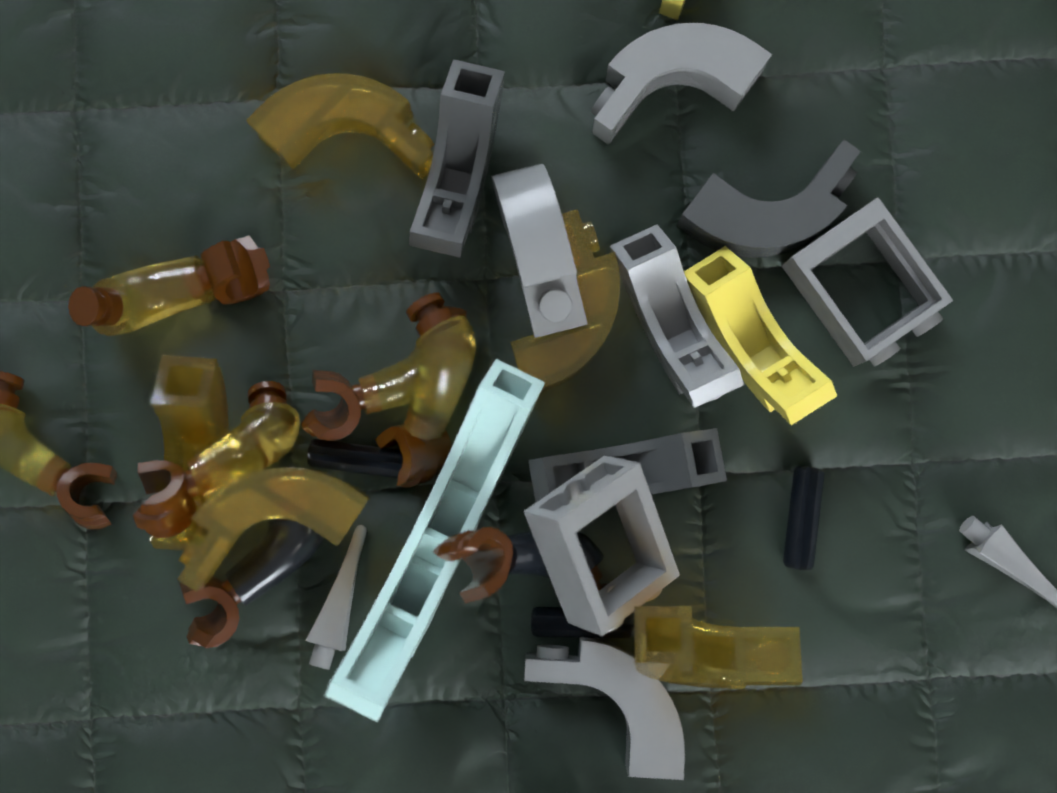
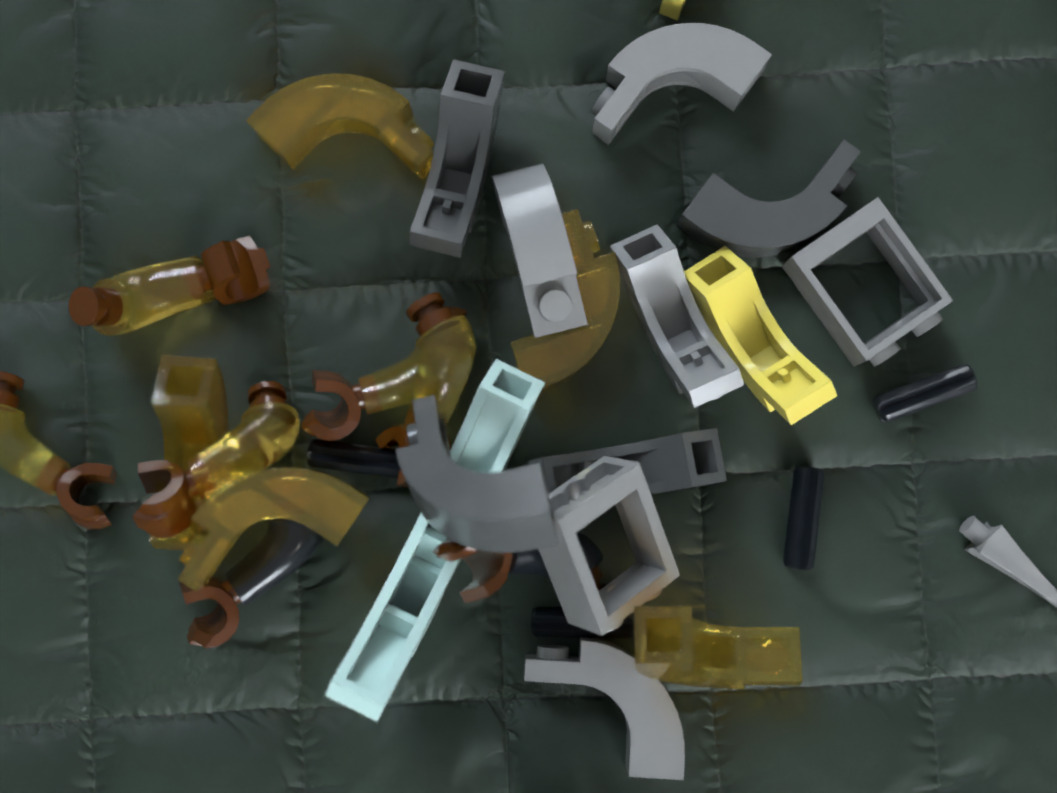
(332, 623): light grey piece -> none
(473, 508): none -> dark grey arch
(925, 393): none -> black axle

